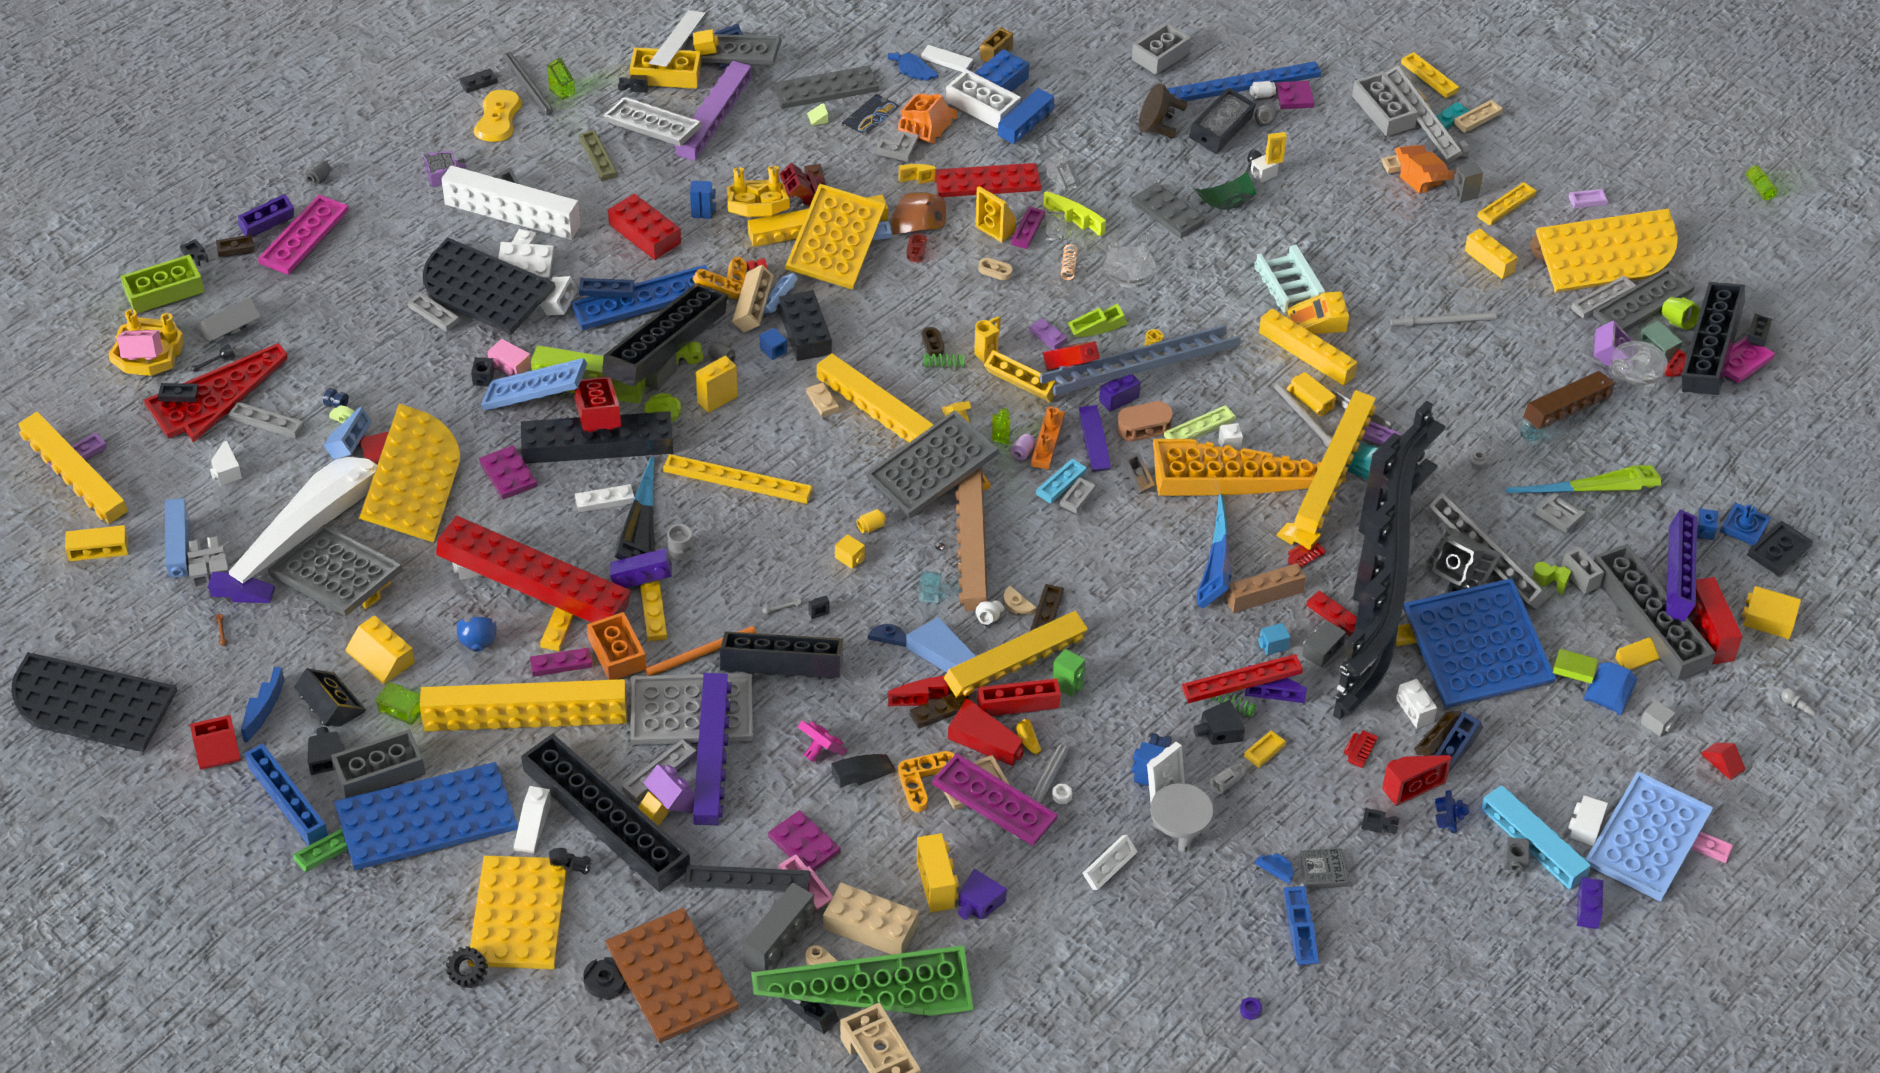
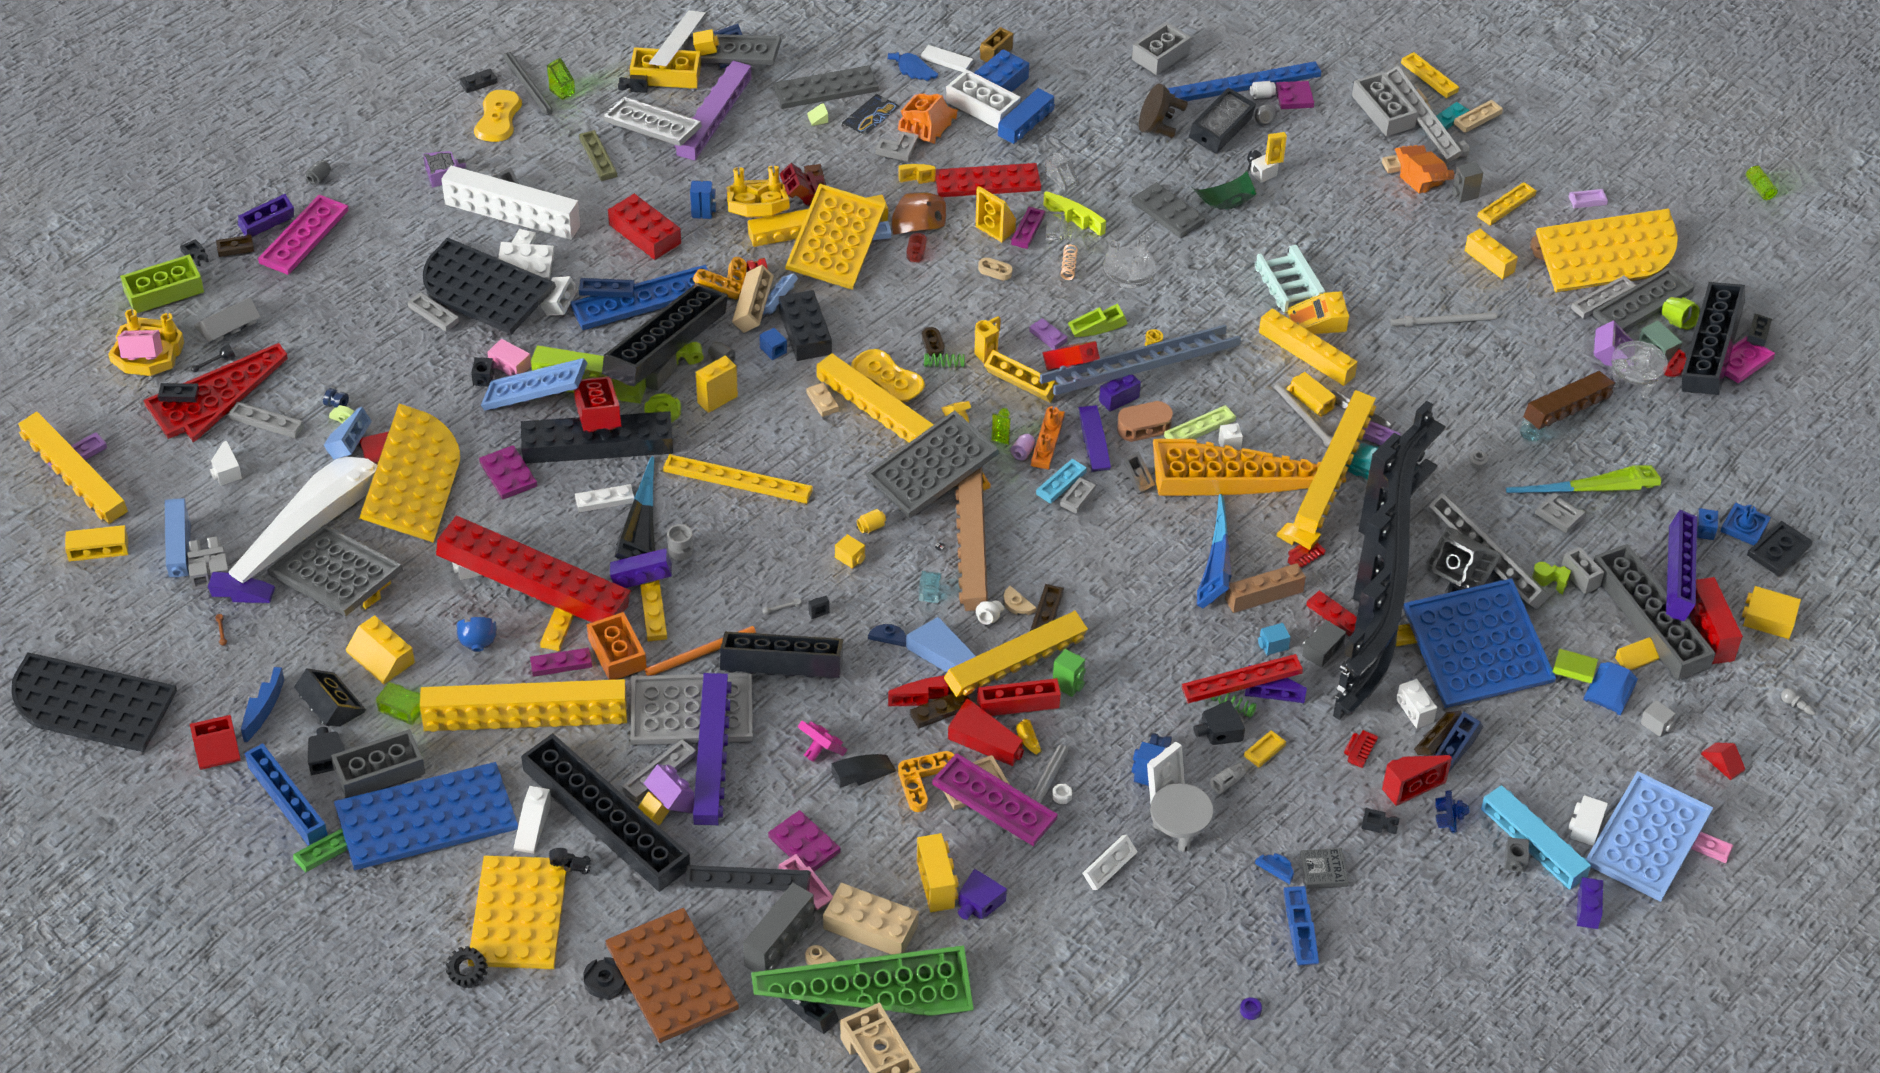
(889, 376): none -> yellow plate

